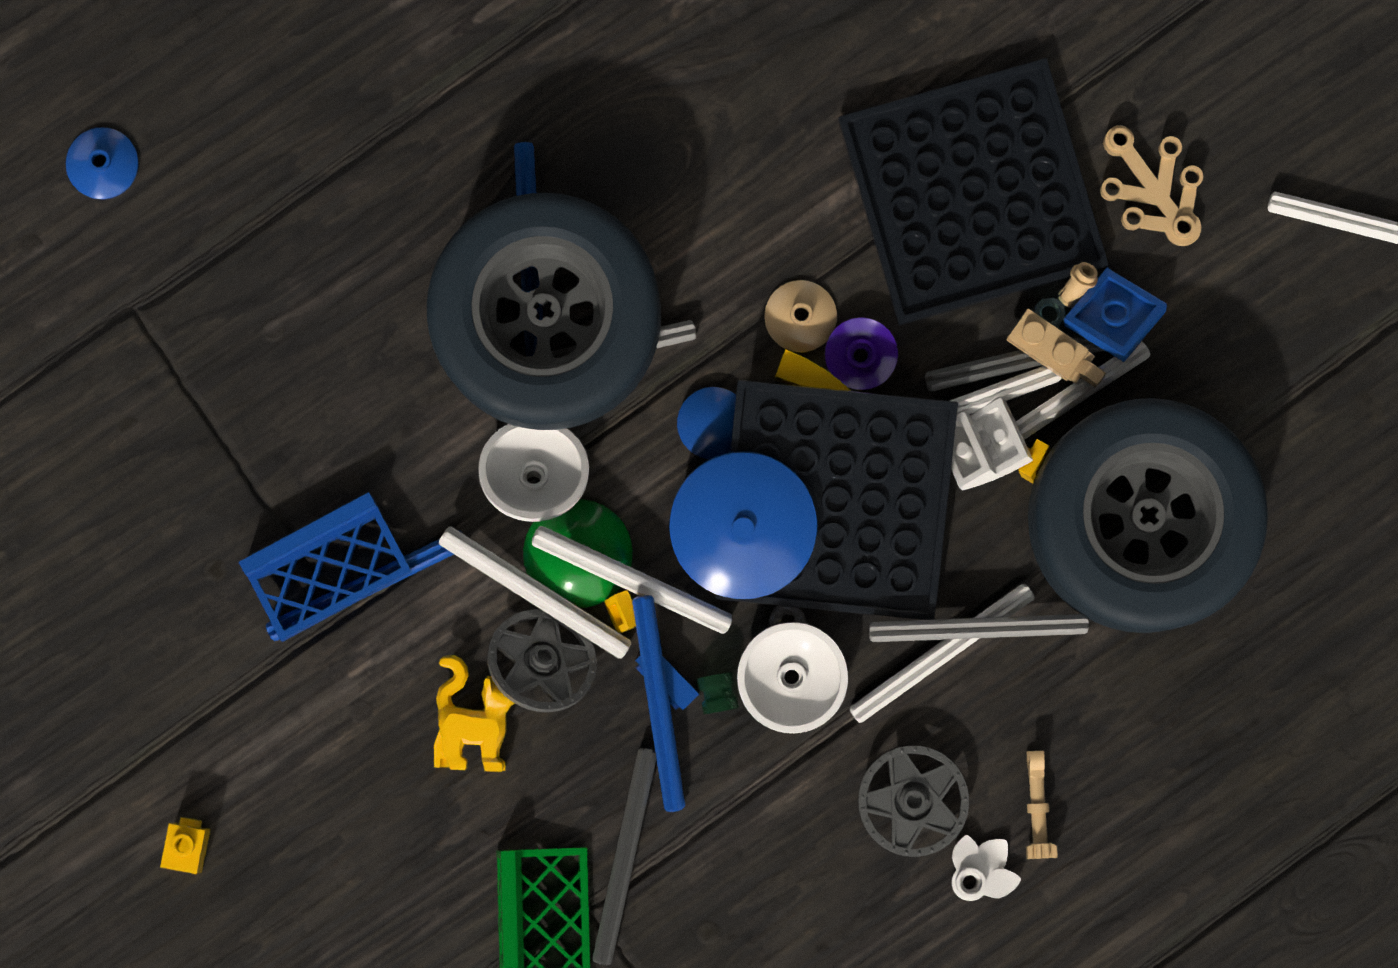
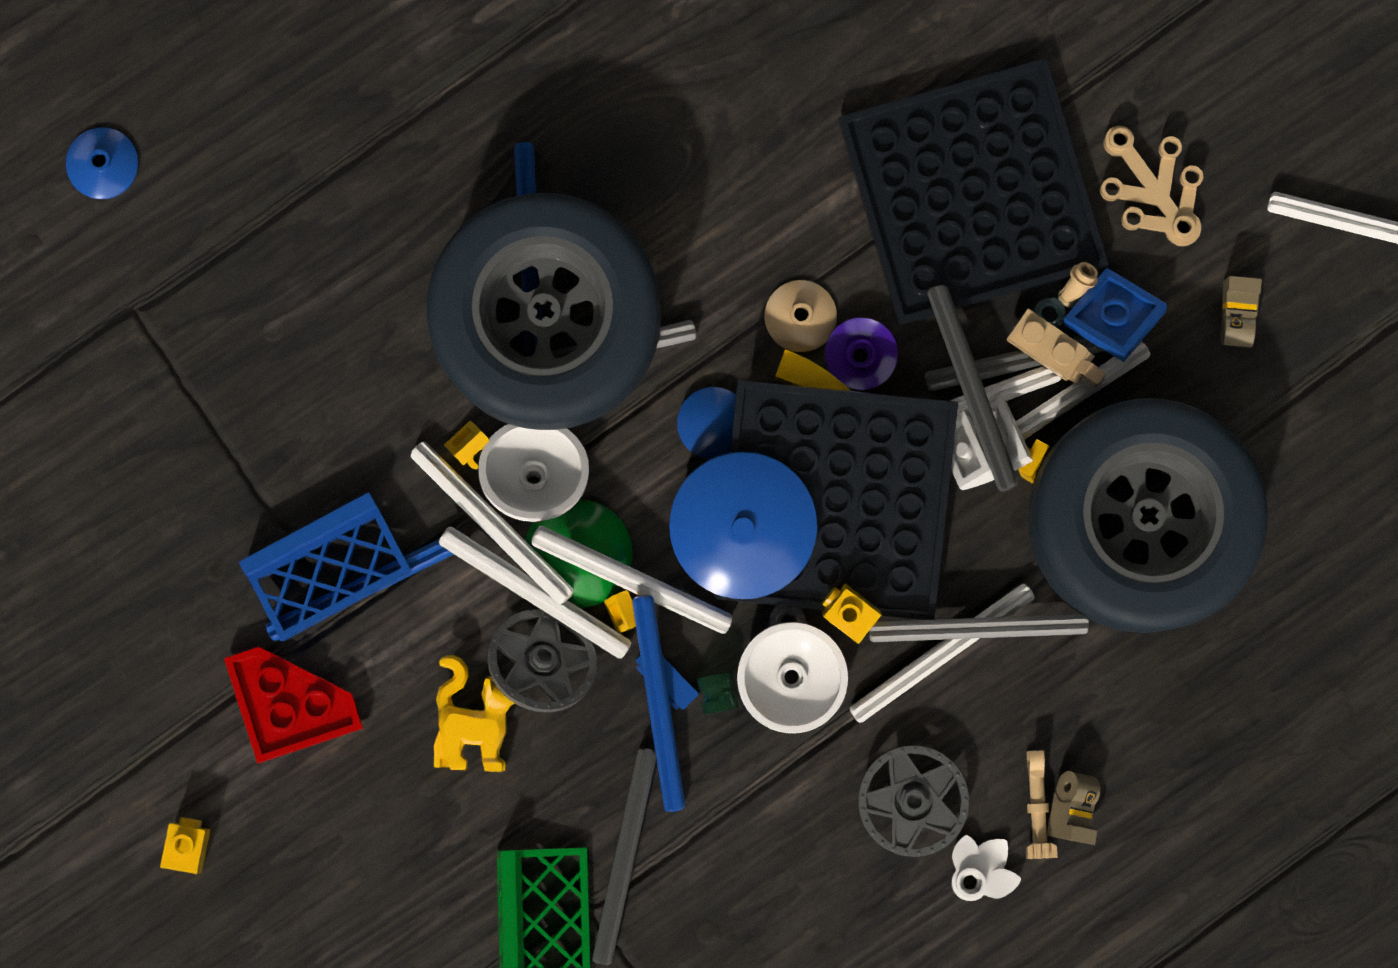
(288, 705): none -> red plate
(467, 443): none -> yellow tile
(491, 522): none -> white axle
(850, 612): none -> yellow brick
(972, 388): none -> dark grey axle
(1074, 808): none -> dark tan leg
(1239, 310): none -> dark tan leg

